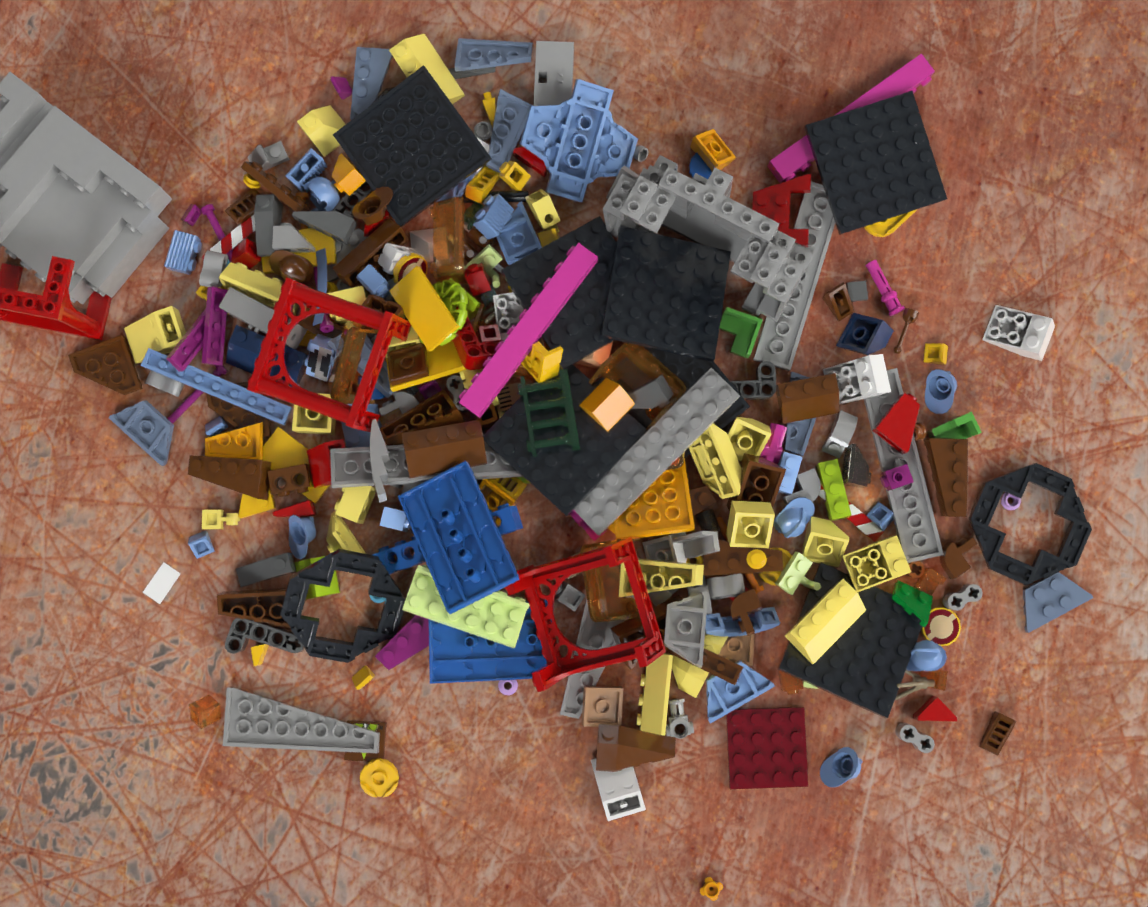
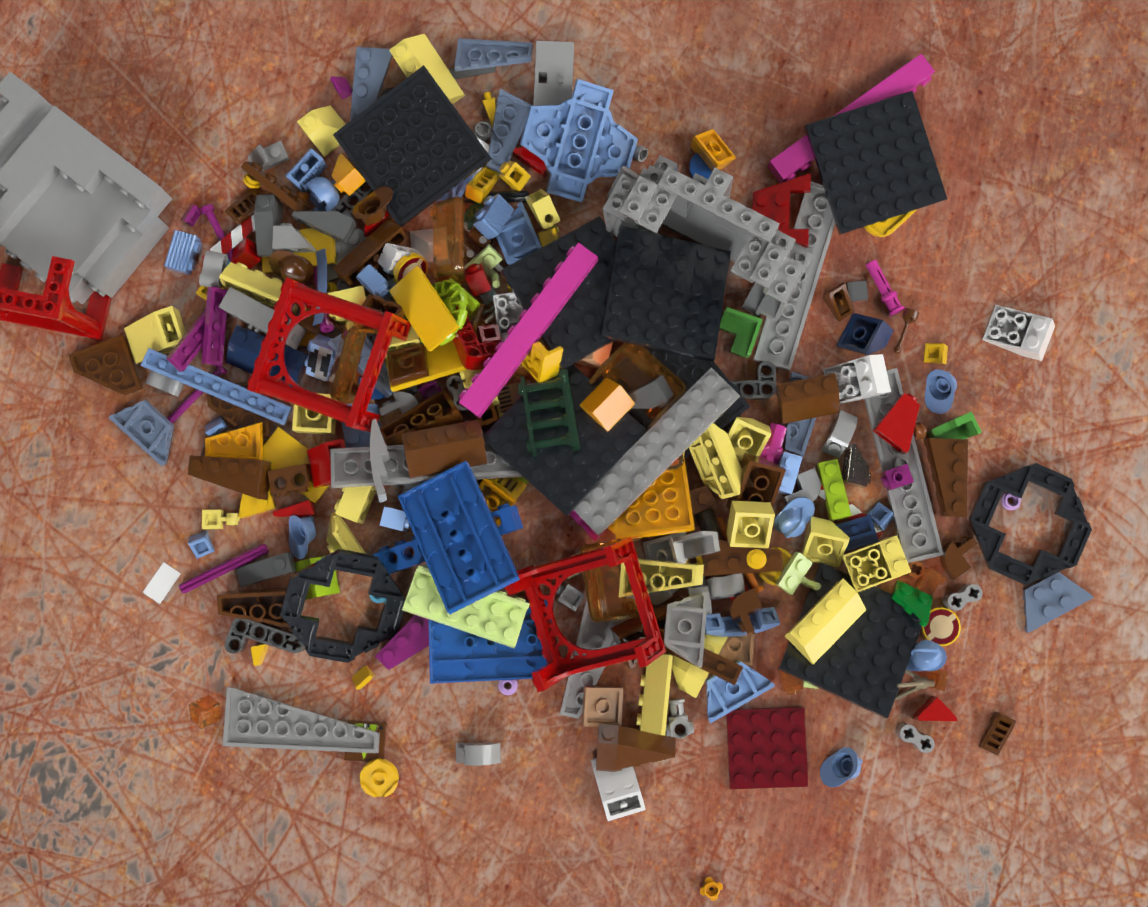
(223, 568): none -> magenta axle
(478, 753): none -> light grey brick
(860, 532): none -> dark blue plate

